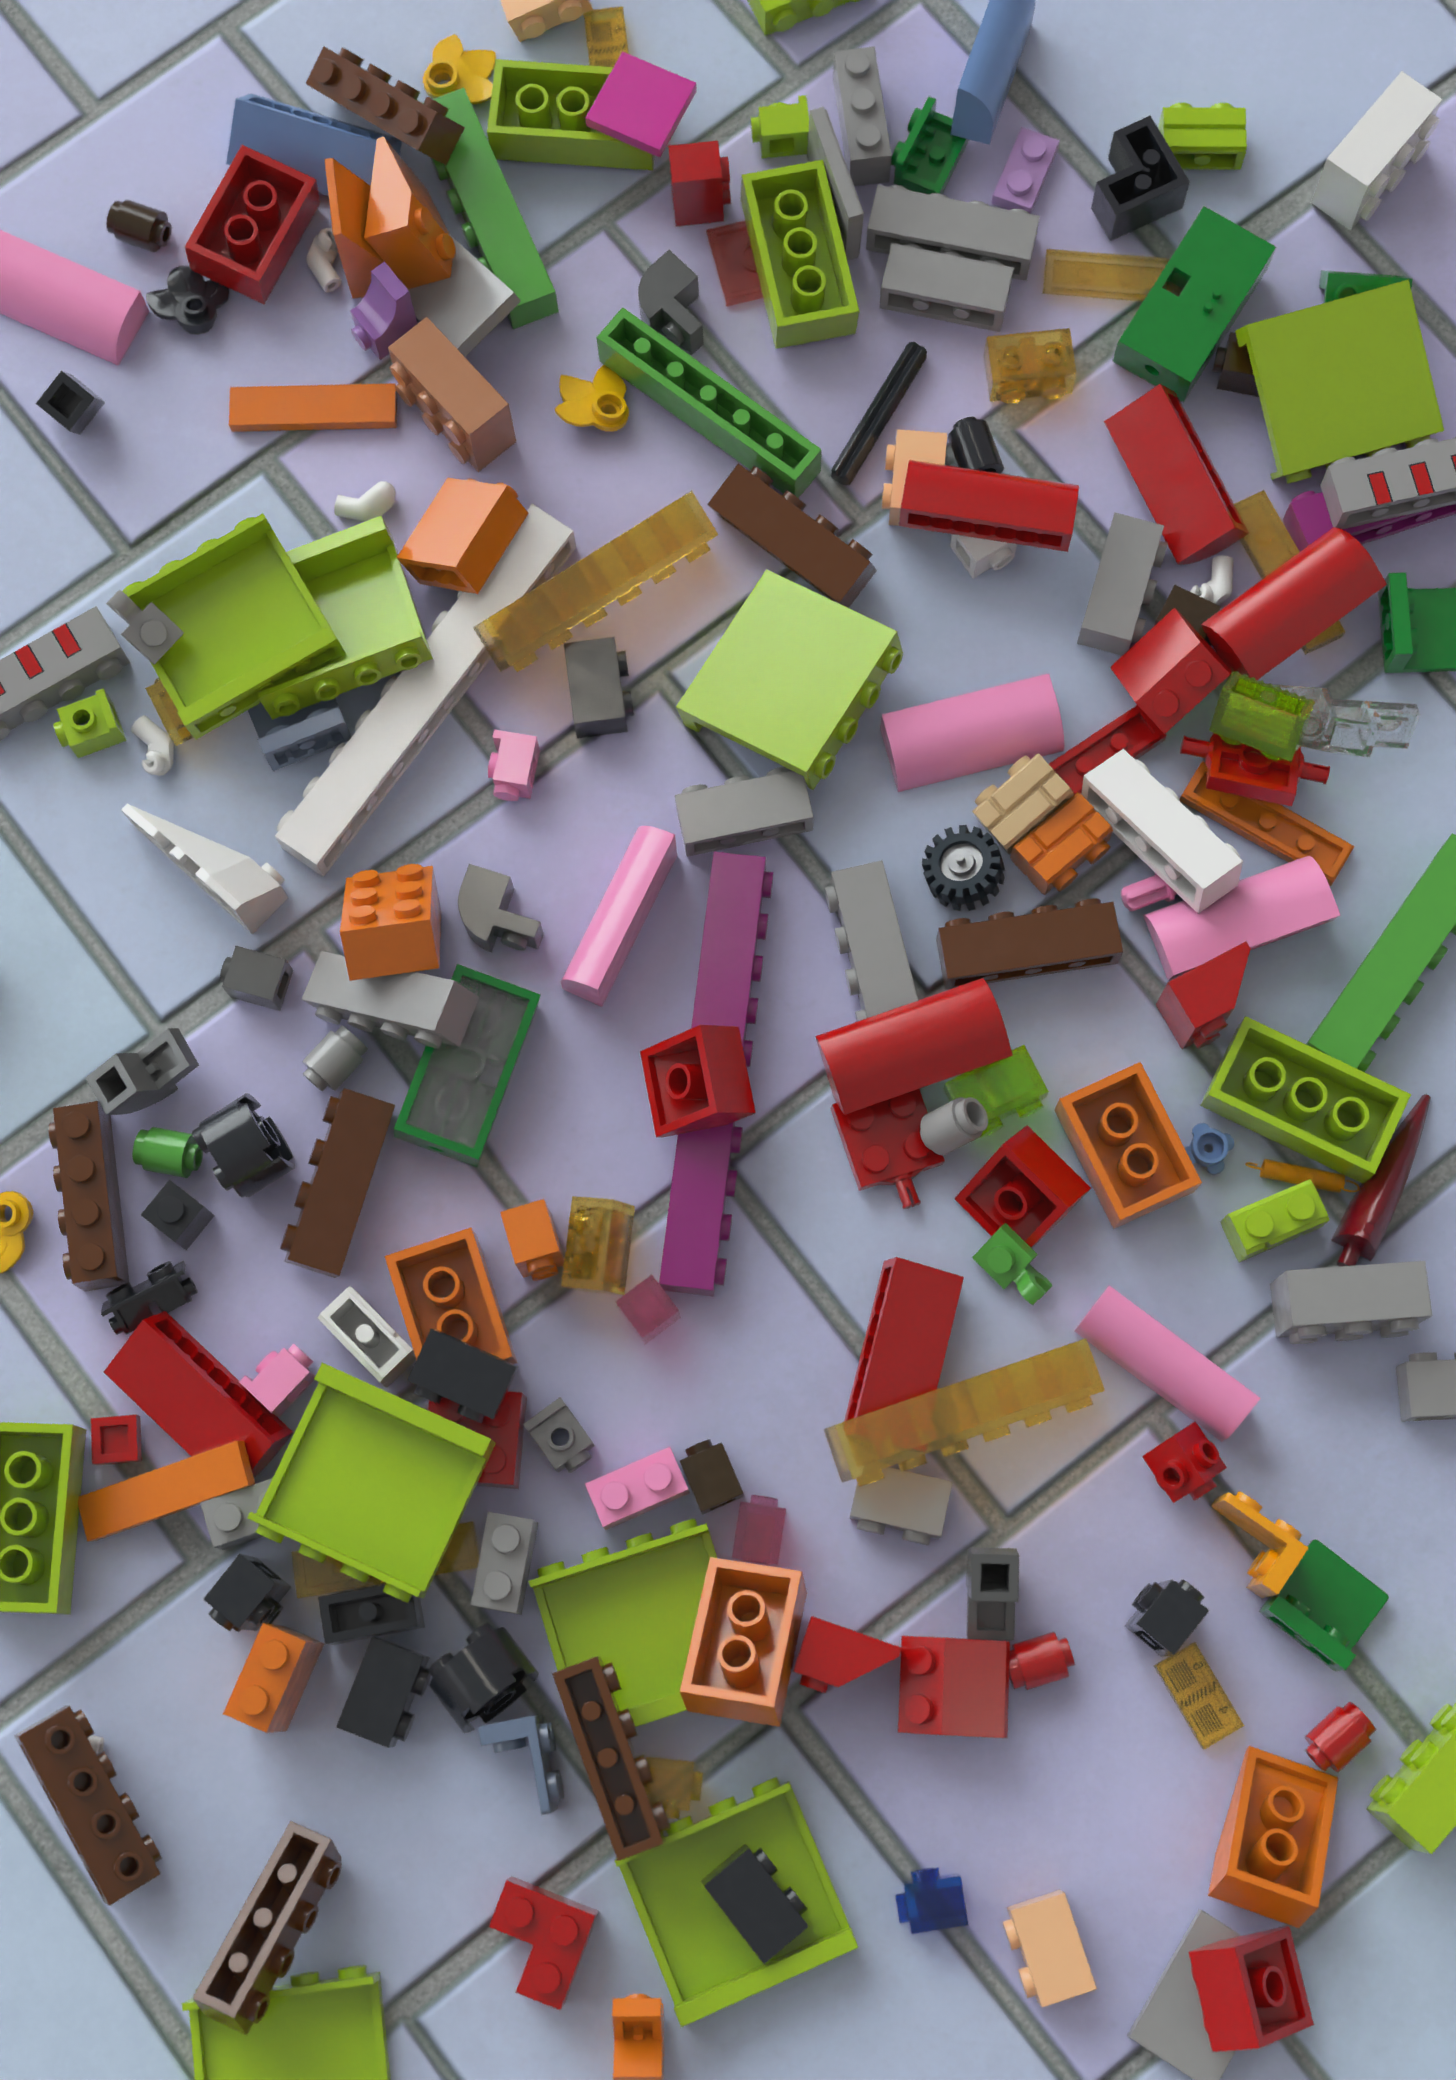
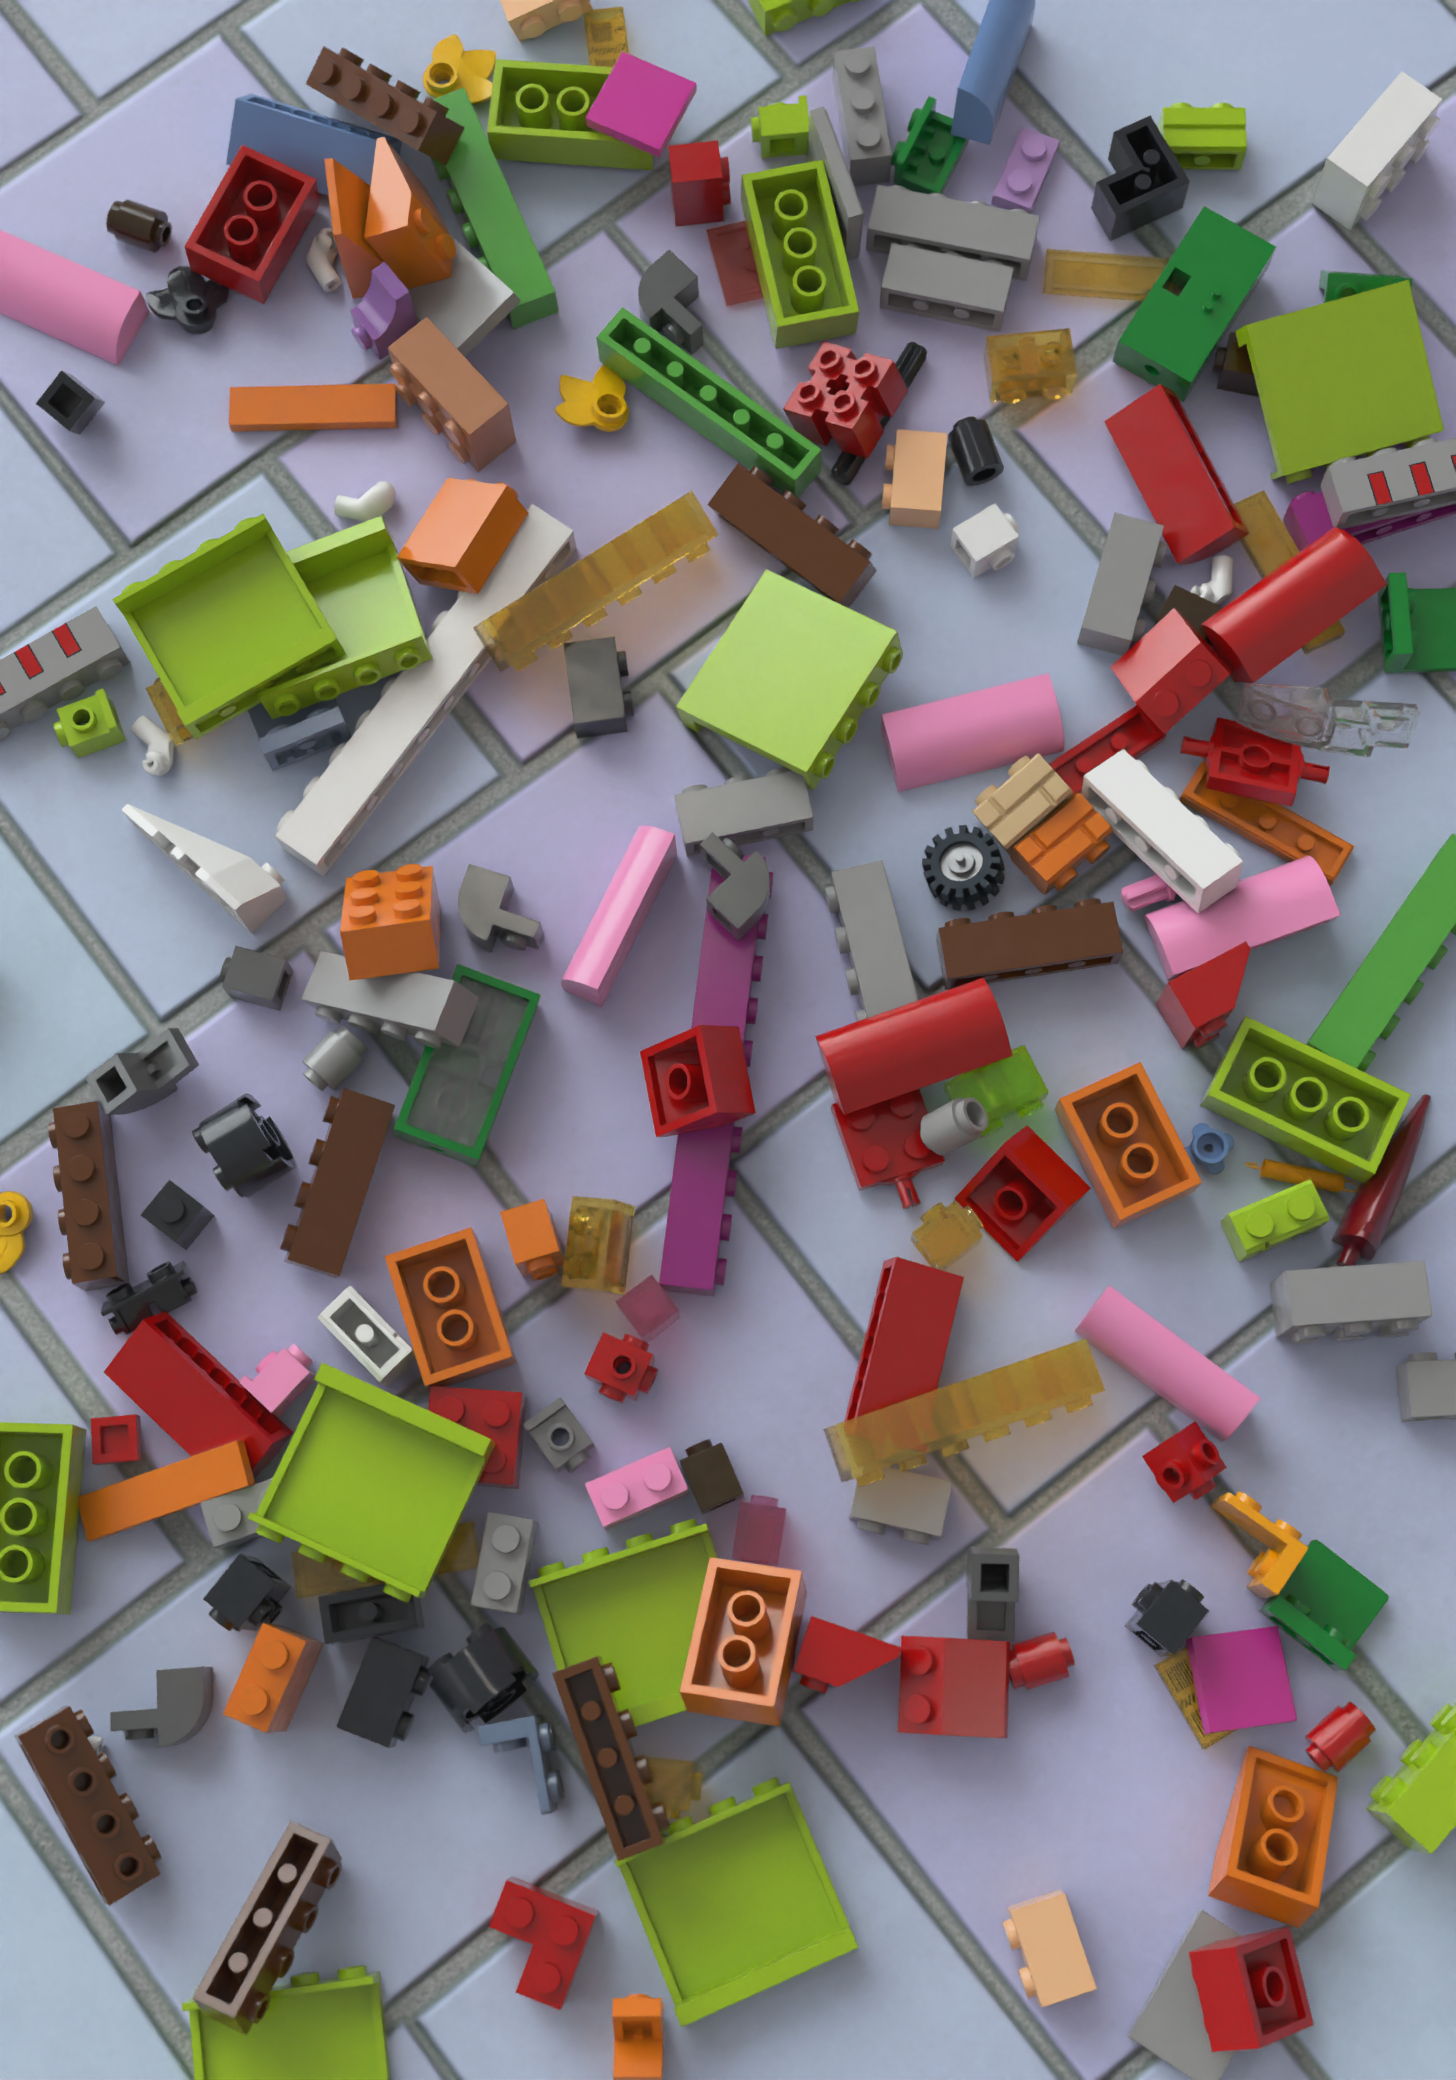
(148, 629): light grey plate -> none
(167, 1152): bright green brick -> none
(181, 1710): none -> dark grey brick
(462, 1375): black brick -> none
(513, 765): bright pink brick -> none
(610, 1355): none -> red brick
(746, 888): none -> dark grey brick
(755, 1902): black brick -> none
(846, 399): none -> red brick
(931, 1901): clear blue brick -> none
(947, 1234): none -> clear yellow brick
(988, 505): red brick -> none
(1008, 1259): bright green plate -> none
(1241, 1680): none -> dark pink tile
(1261, 717): clear neon green brick -> none

